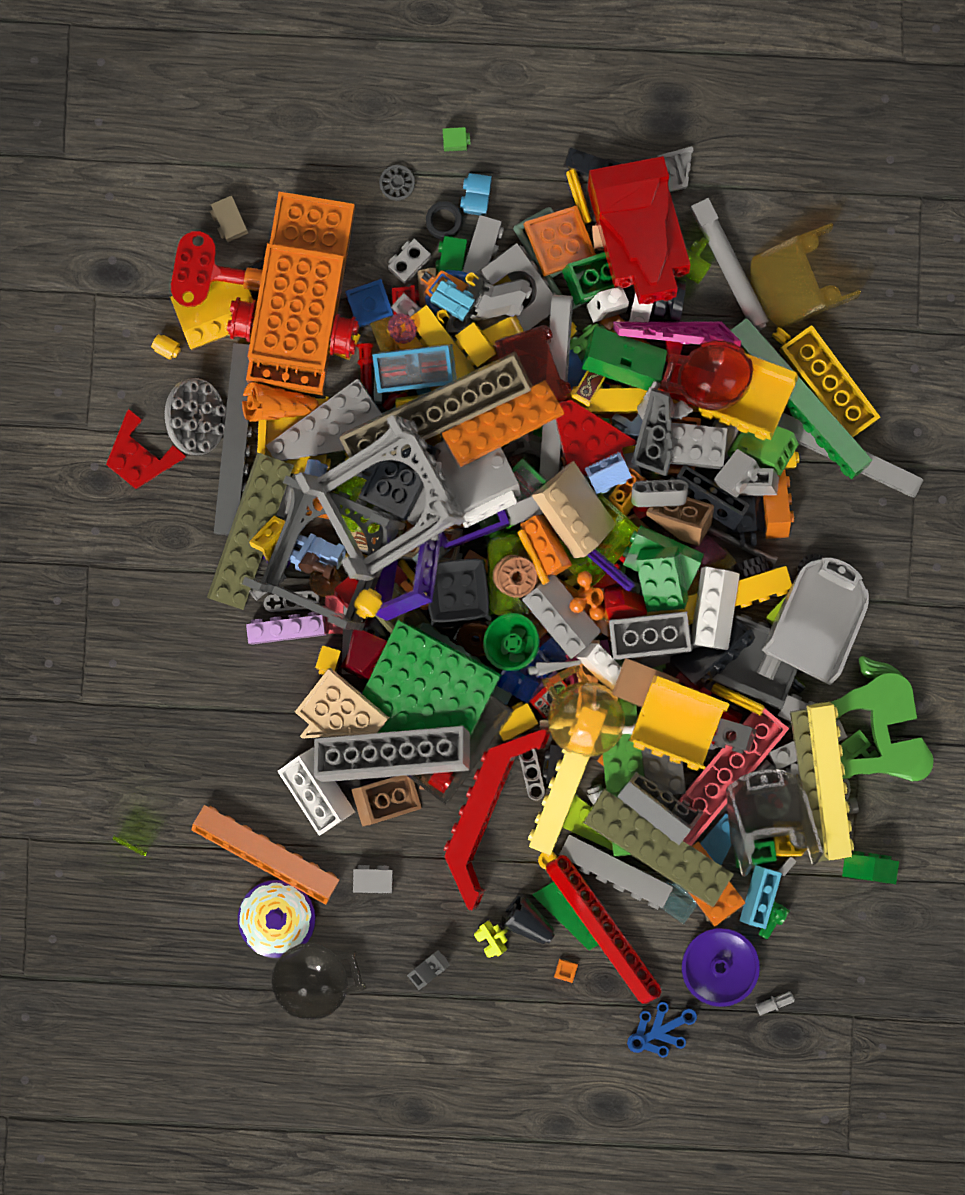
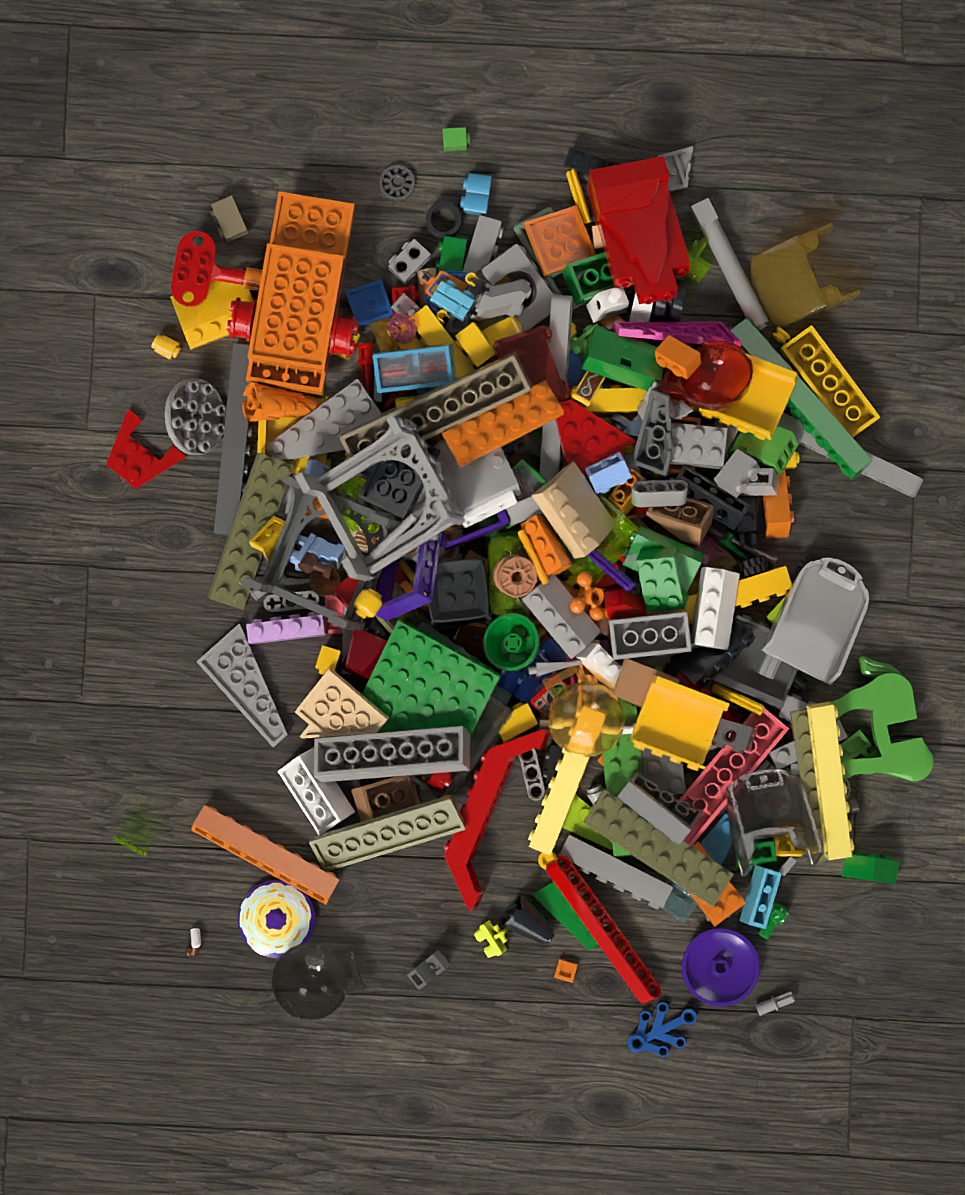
(196, 943): none -> arm
(239, 677): none -> light grey wing
(372, 880): light grey brick -> none
(387, 833): none -> plate
(393, 536): none -> light grey bar
(677, 357): none -> orange brick
(725, 542): none -> green bar

